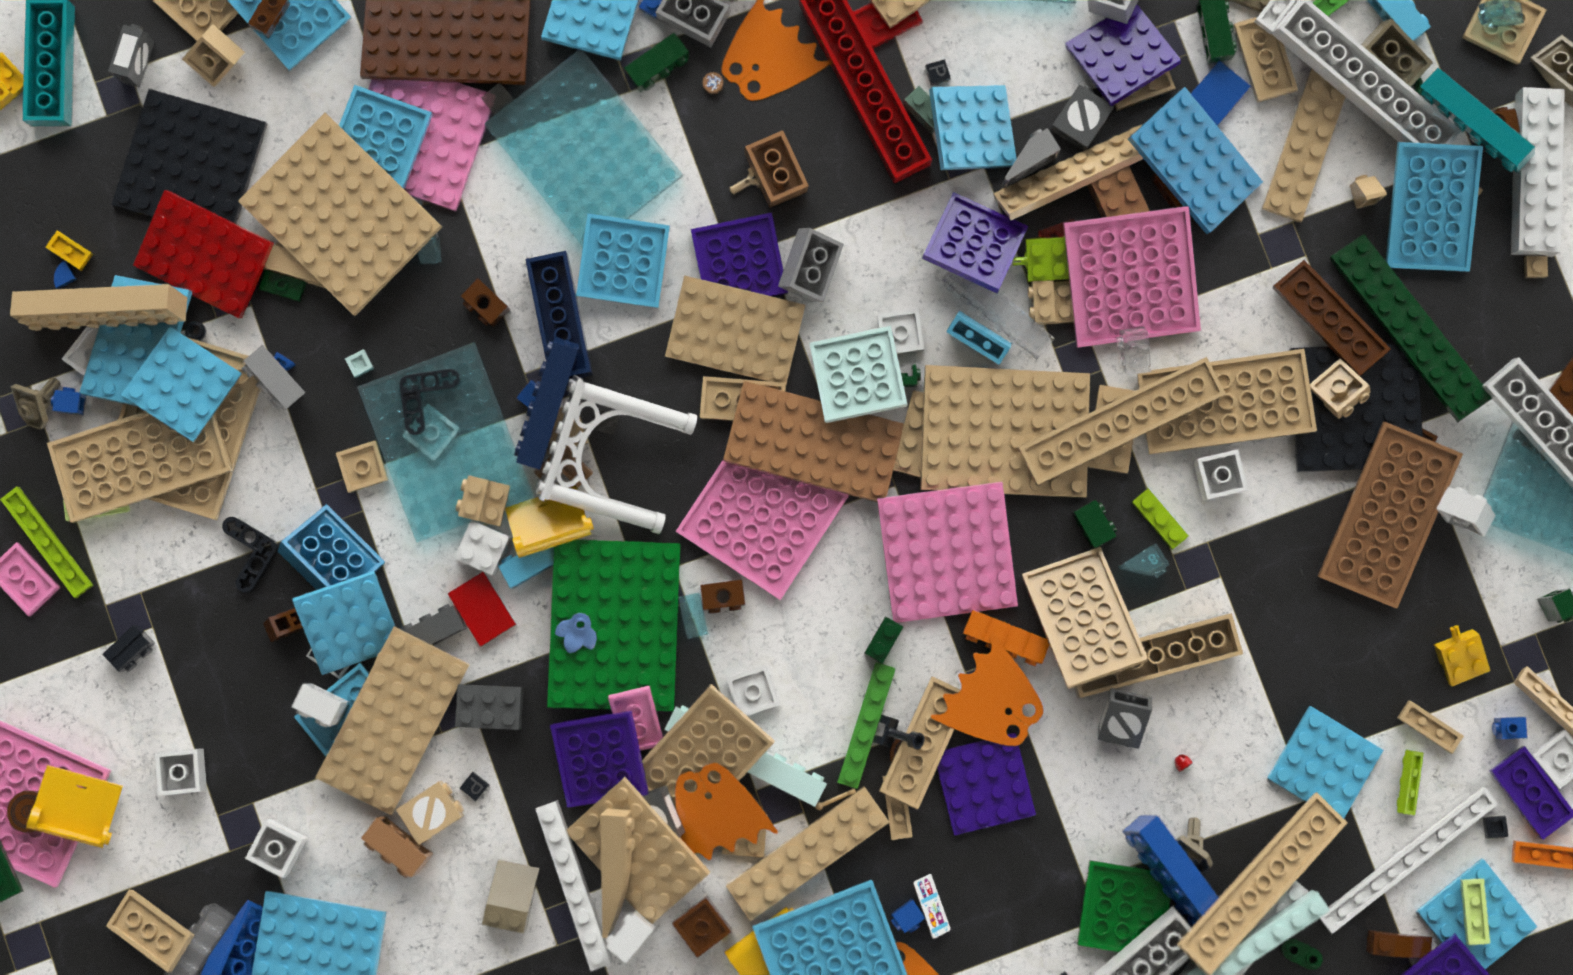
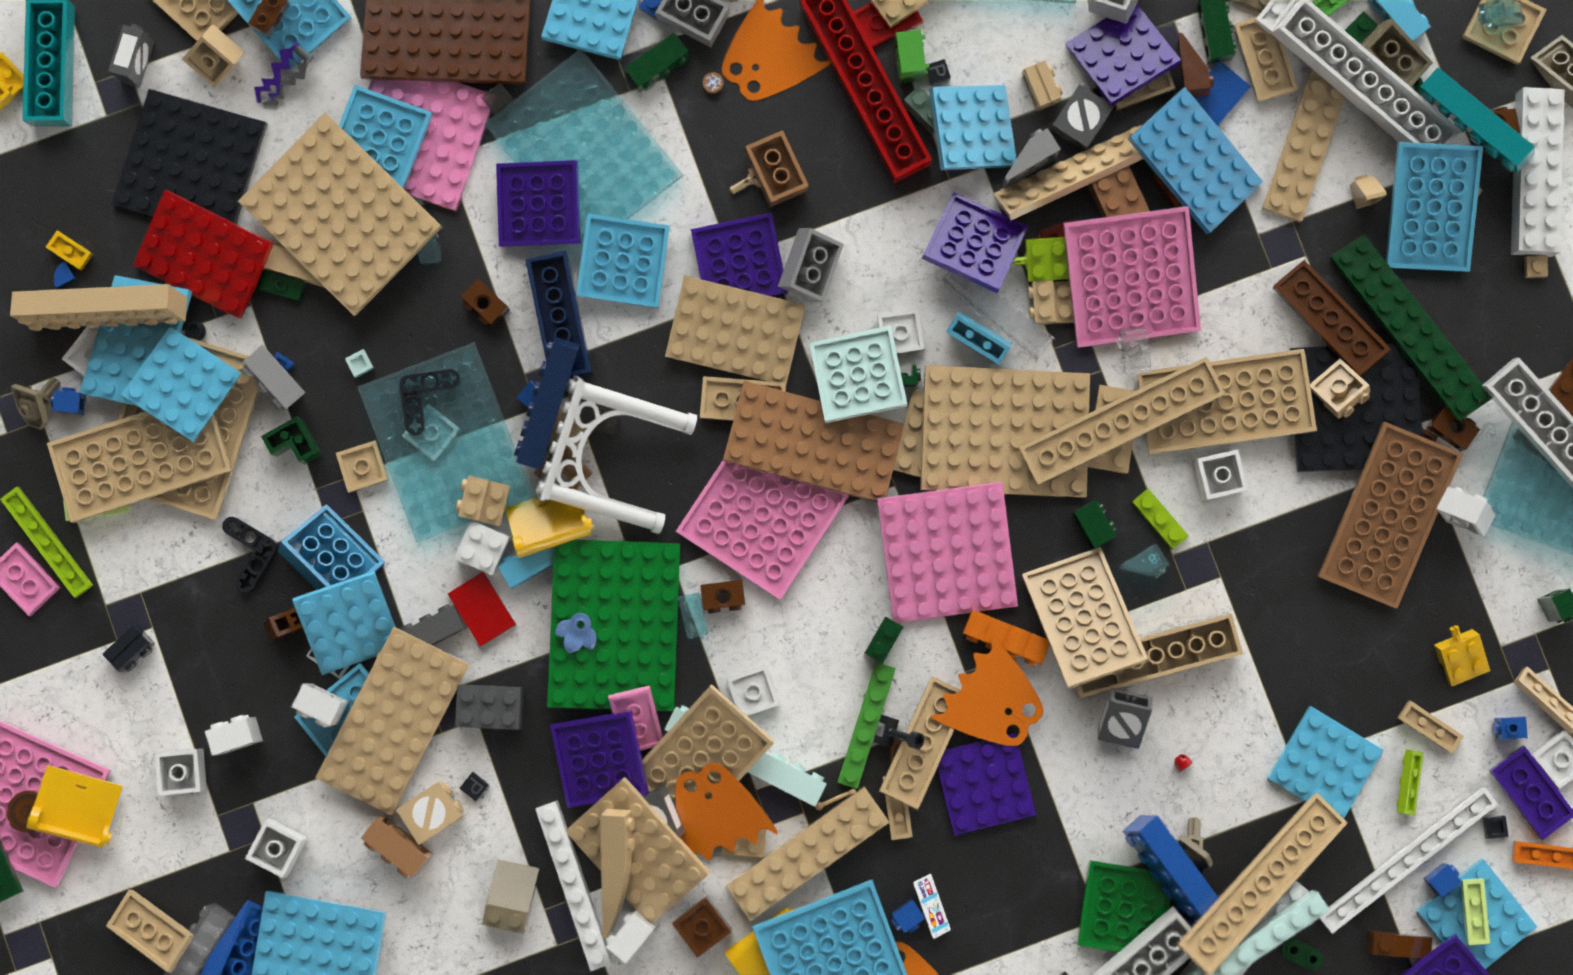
(228, 737): none -> white brick
(277, 80): none -> piece
(295, 436): none -> dark green brick
(538, 203): none -> dark purple plate
(910, 56): none -> bright green container
(1041, 85): none -> tan brick
(1193, 69): none -> reddish brown slope
(1361, 27): none -> dark green plate
(1441, 427): none -> reddish brown brick
(1443, 879): none -> blue brick

